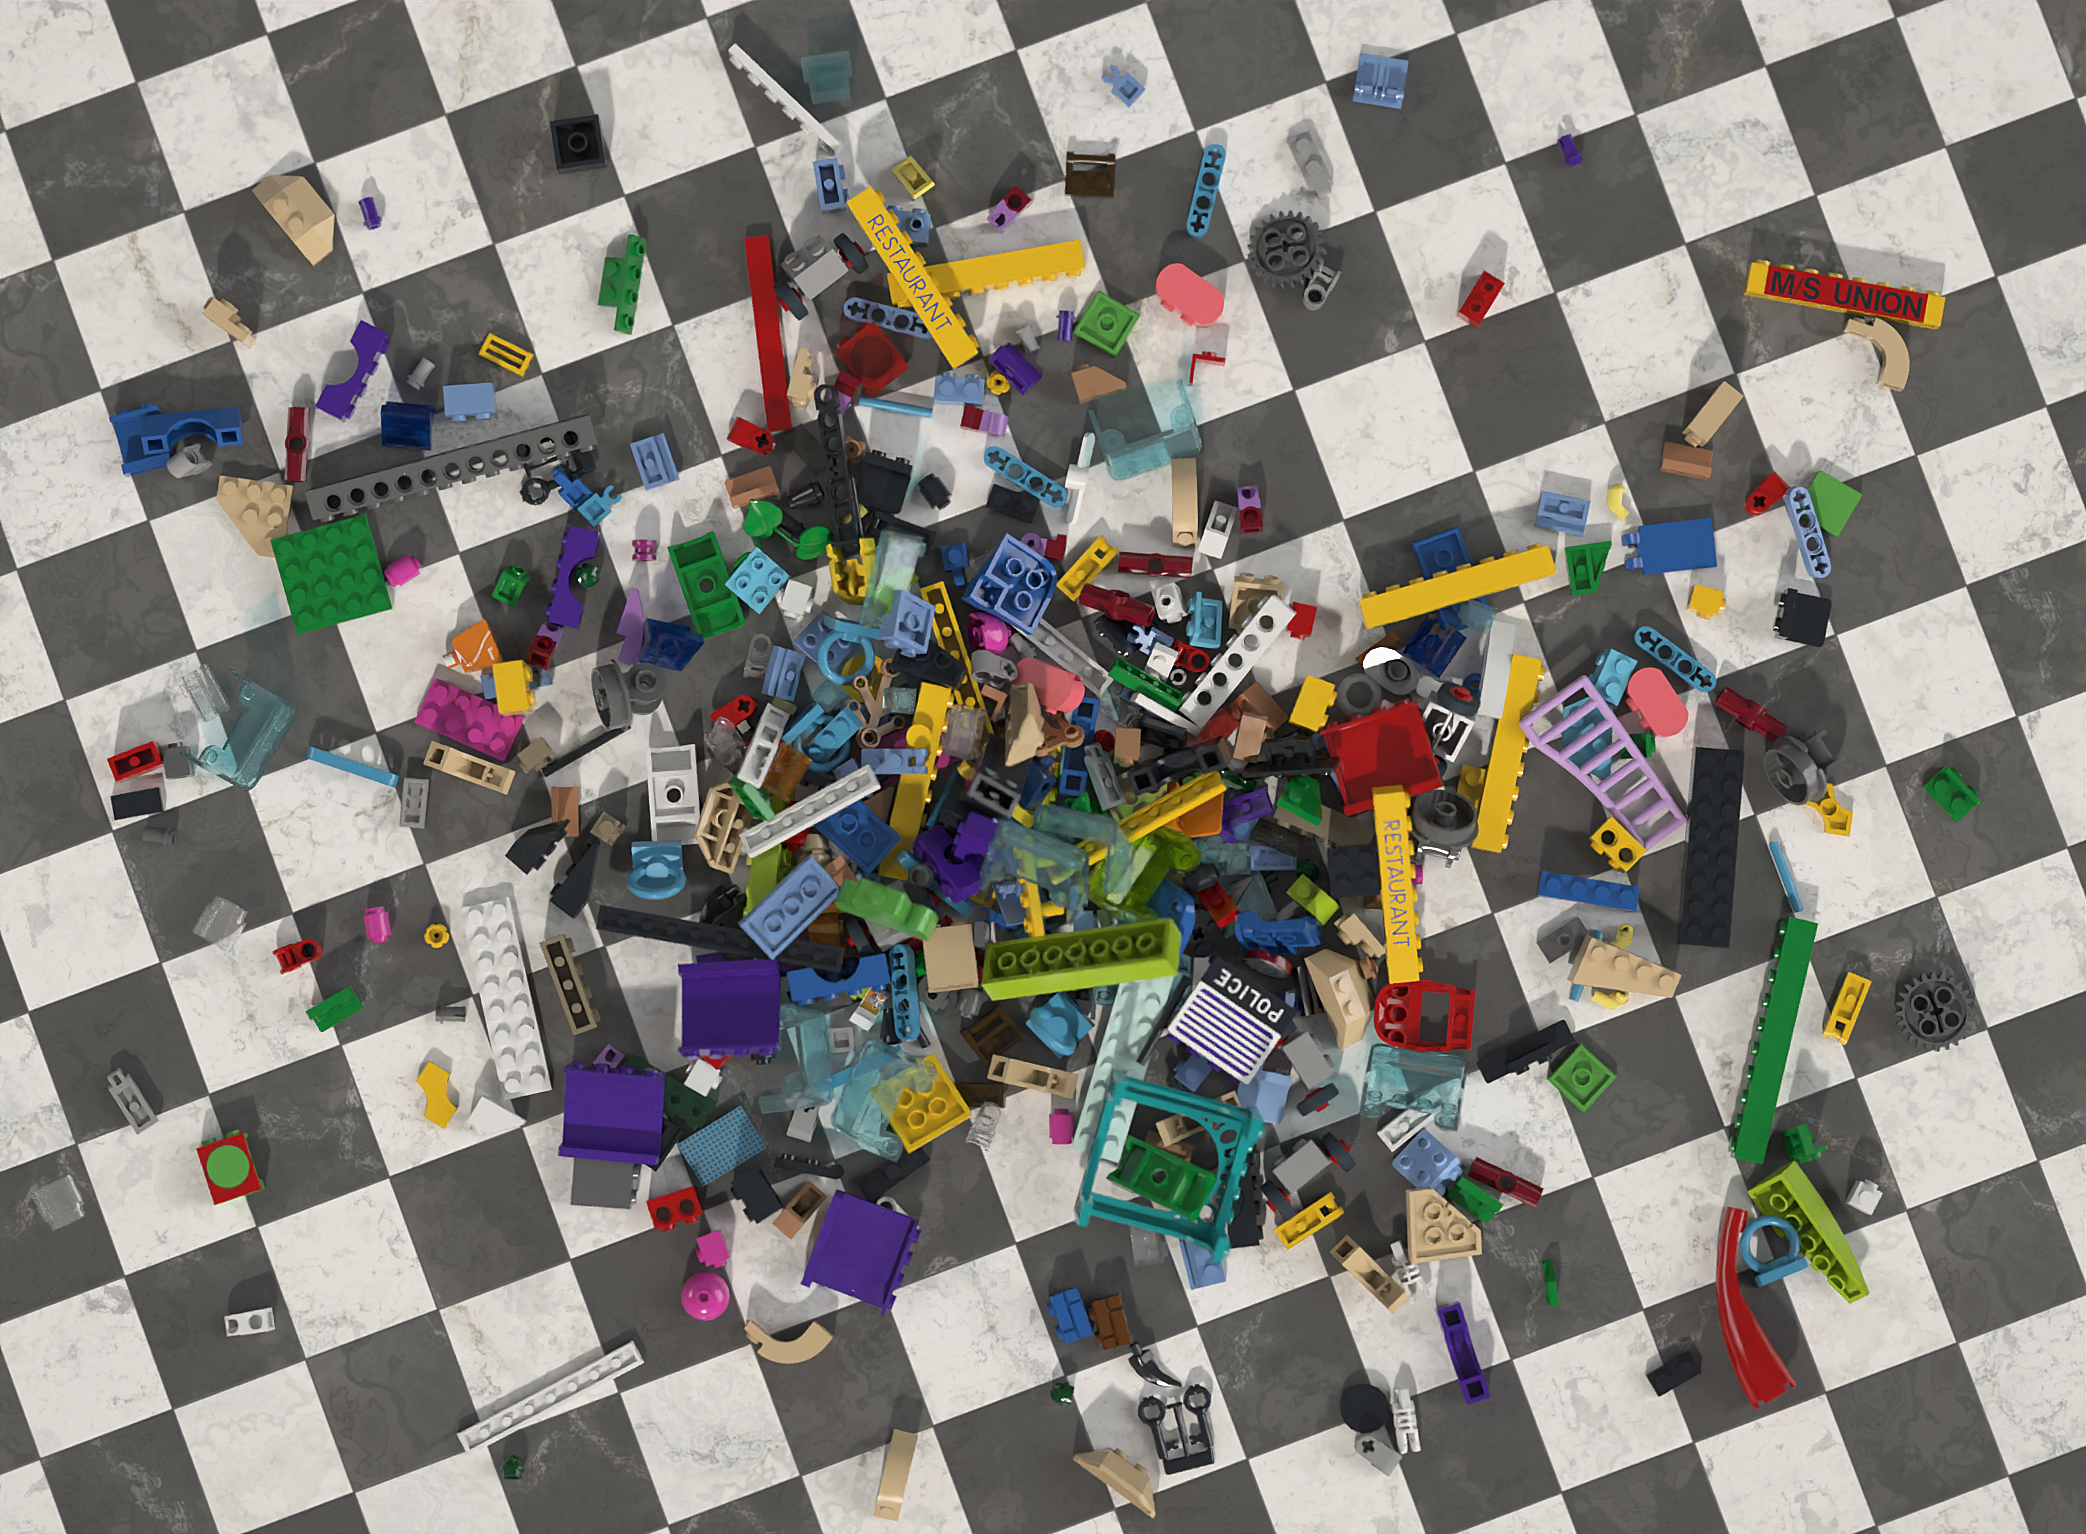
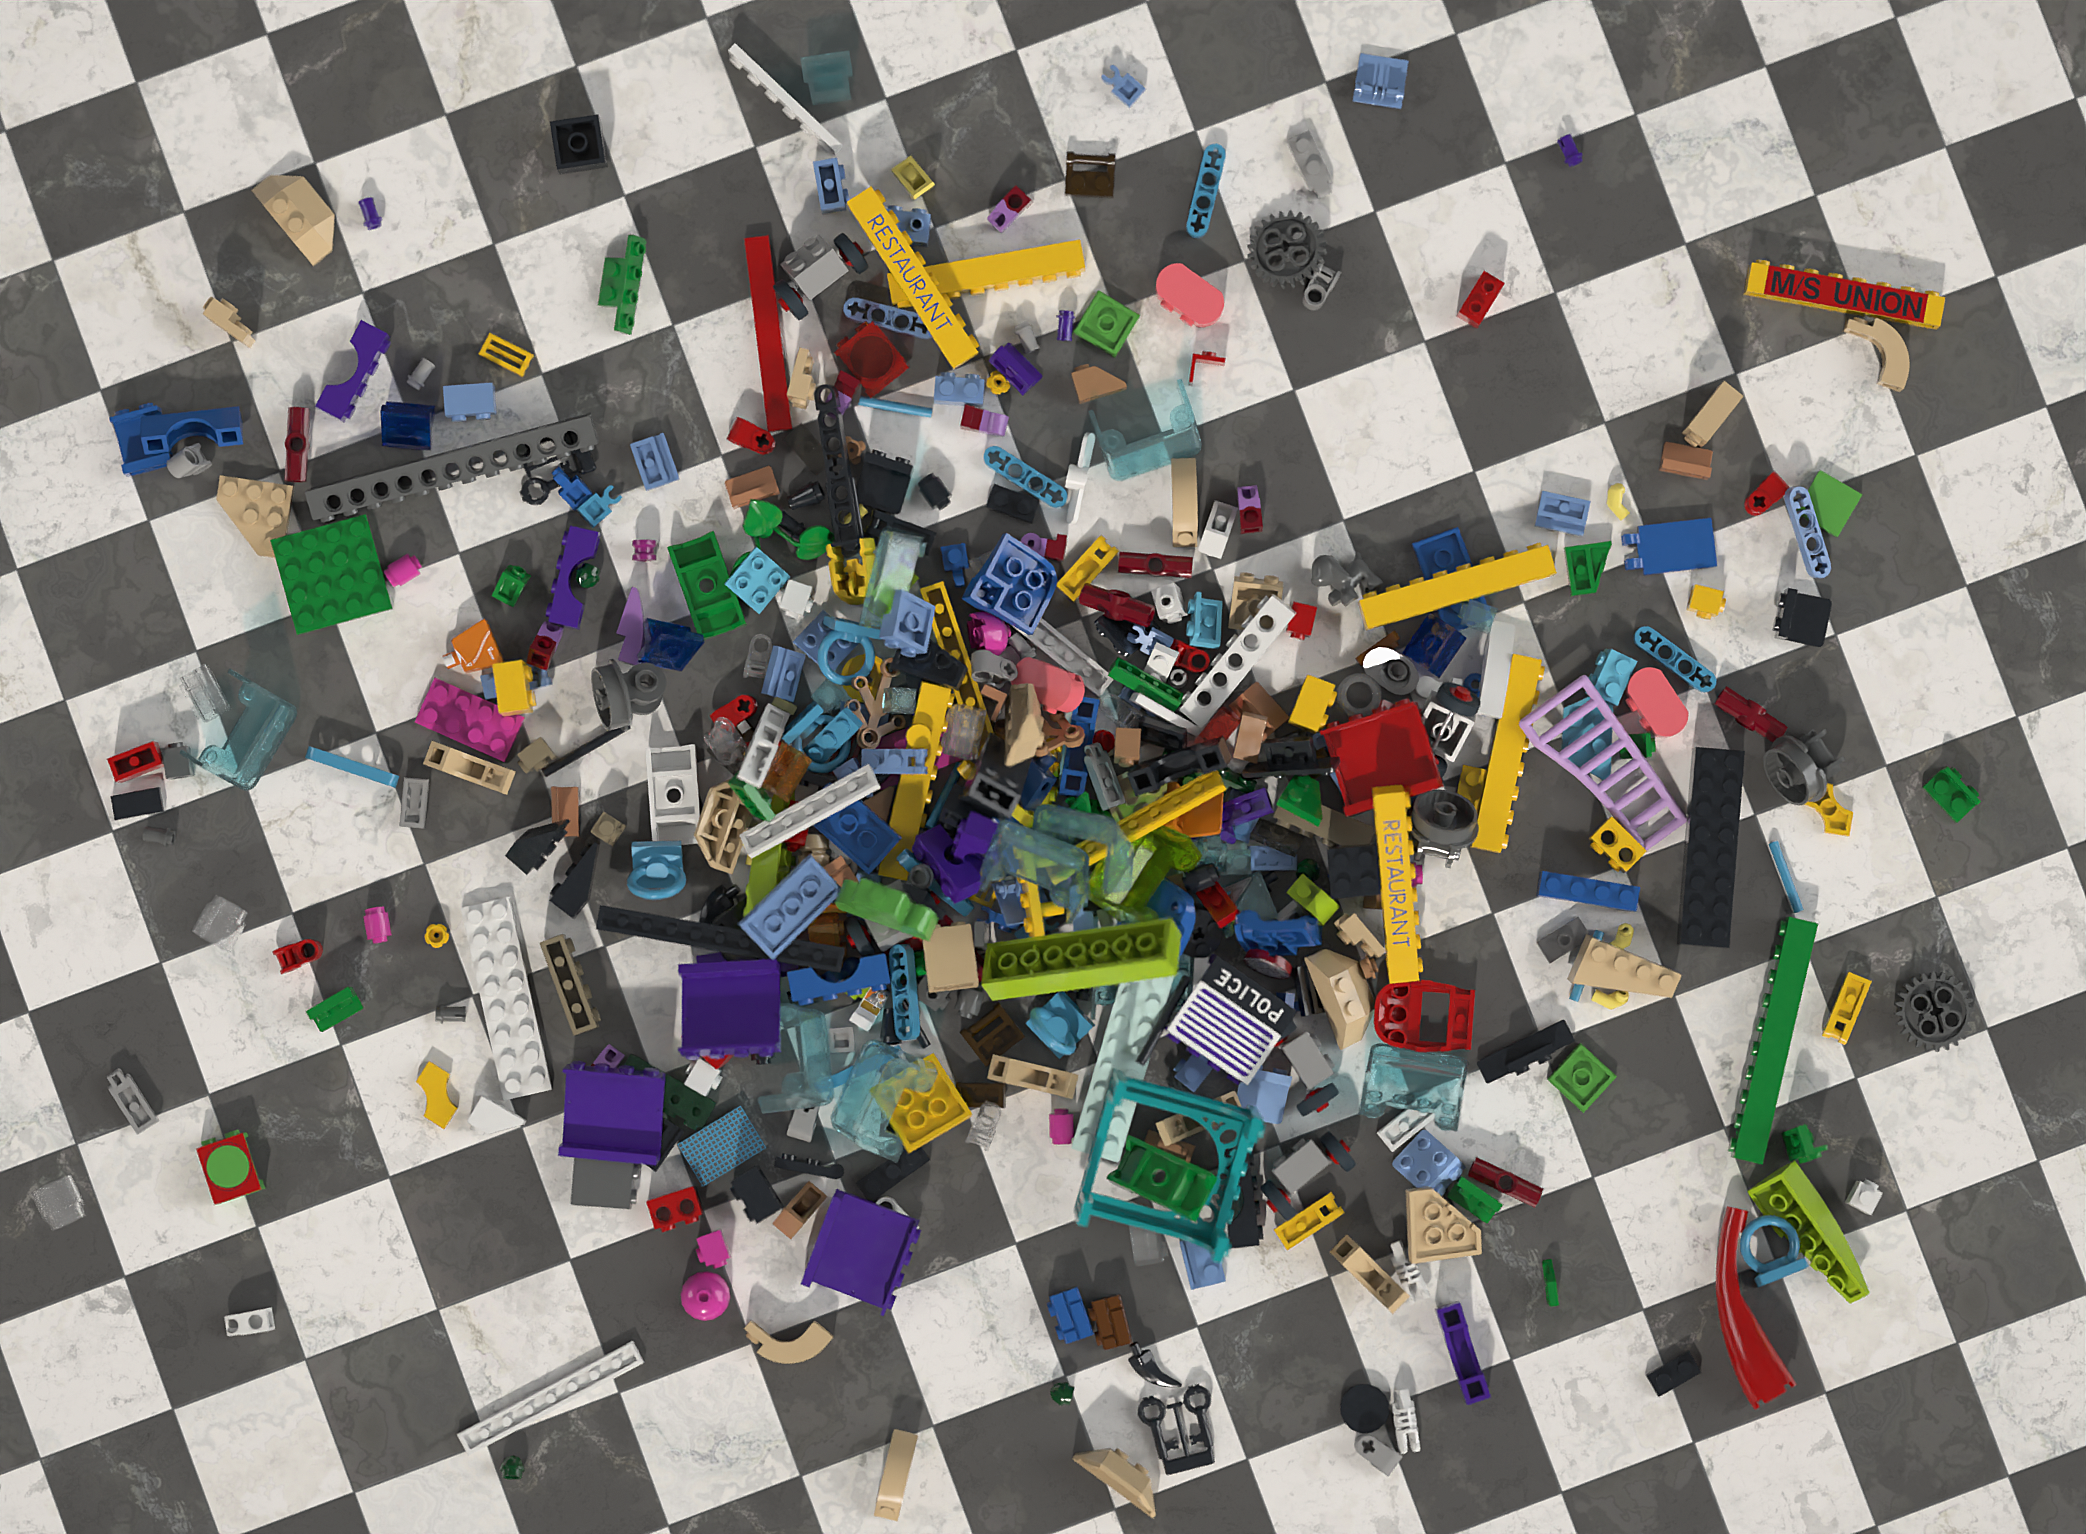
(1328, 572): none -> dark grey animal

